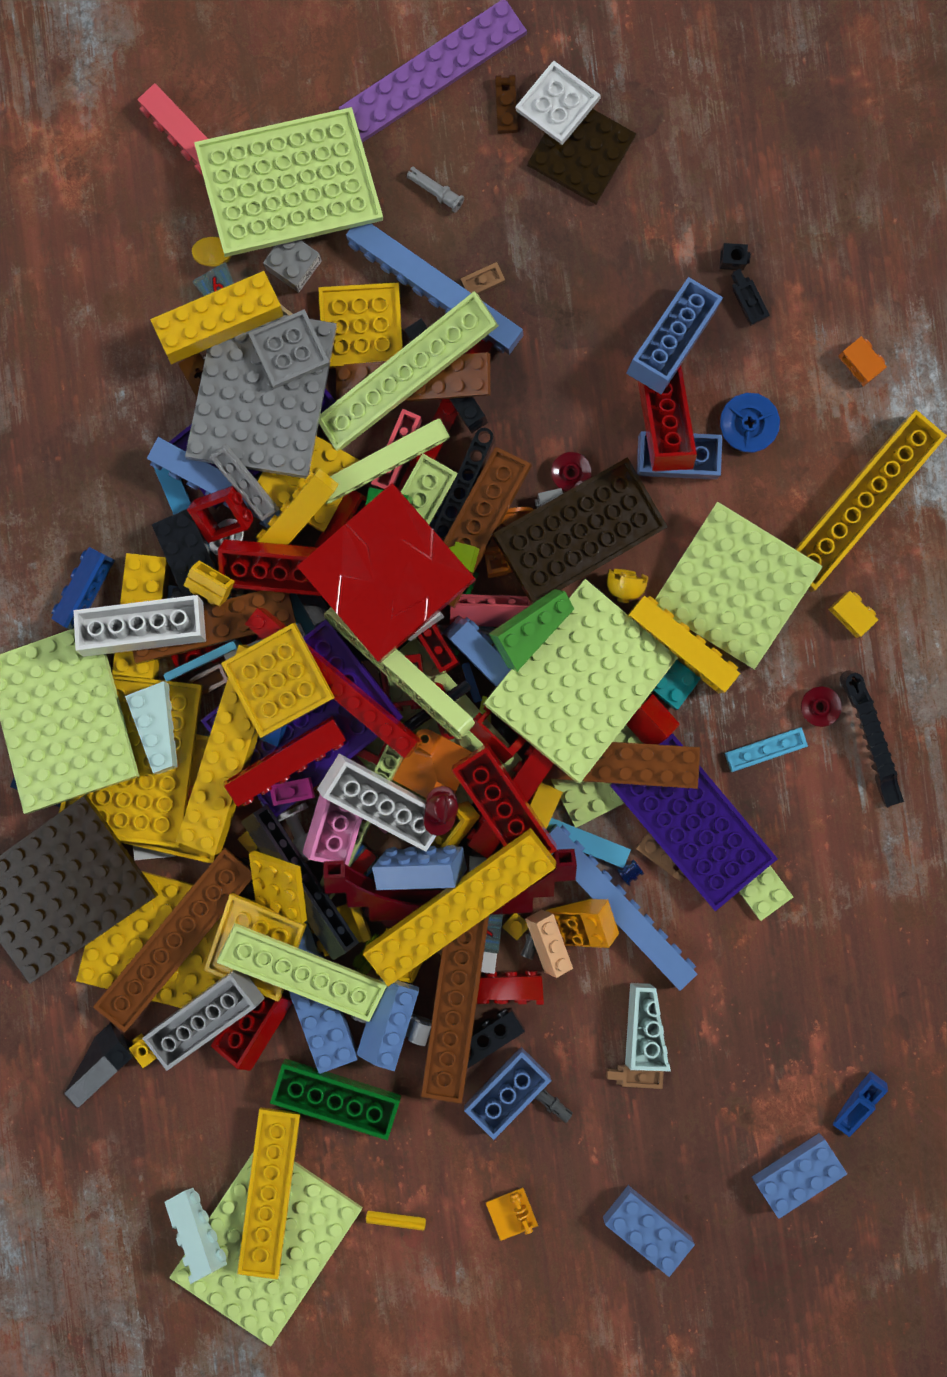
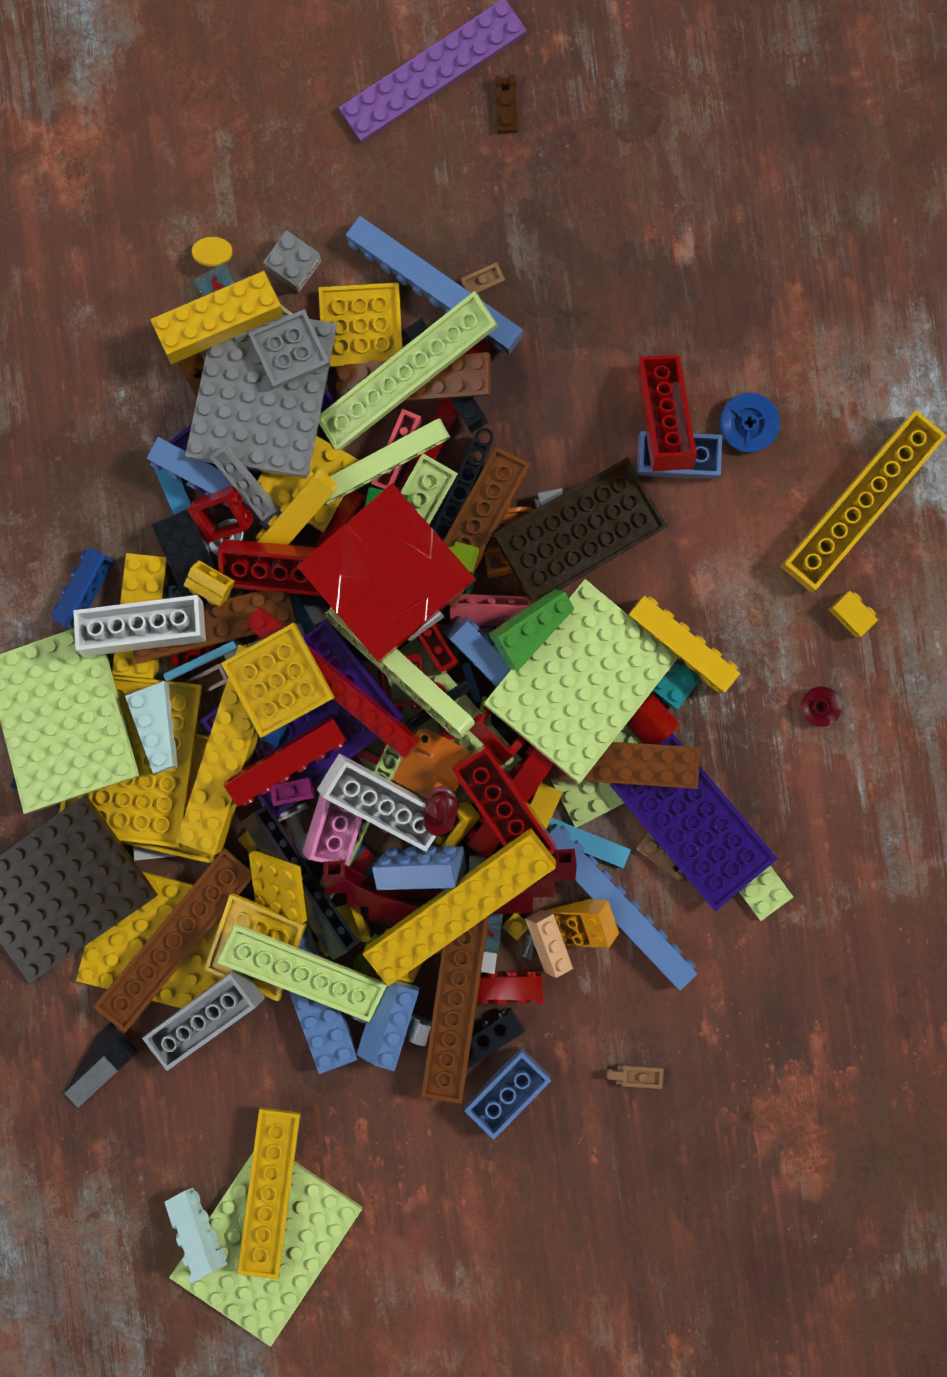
(141, 1051): yellow brick -> none
(172, 121): coral brick -> none
(247, 1038): red slope -> none
(288, 181): yellowish green plate -> none
(335, 1099): green brick -> none
(395, 1220): yellow axle -> none
(443, 194): light grey pin -> none
(512, 1214): light orange hinge -> none
(554, 1106): dark grey pin -> none
(558, 102): white plate -> none
(570, 461): dark red dish -> none
(586, 158): dark brown plate -> none
(626, 584): yellow cylinder -> none
(630, 872): clear blue bush -> none
(645, 1032): light aqua wedge -> none
(648, 1231): medium blue brick -> none
(674, 335): medium blue brick -> none
(728, 262): black brick -> none
(737, 585): yellowish green plate -> none
(749, 298): black hinge -> none
(766, 749): medium azure tile -> none
(799, 1175): medium blue brick -> none
(860, 1104): blue slope -> none
(862, 360): orange brick -> none
(862, 701): black piece -> none

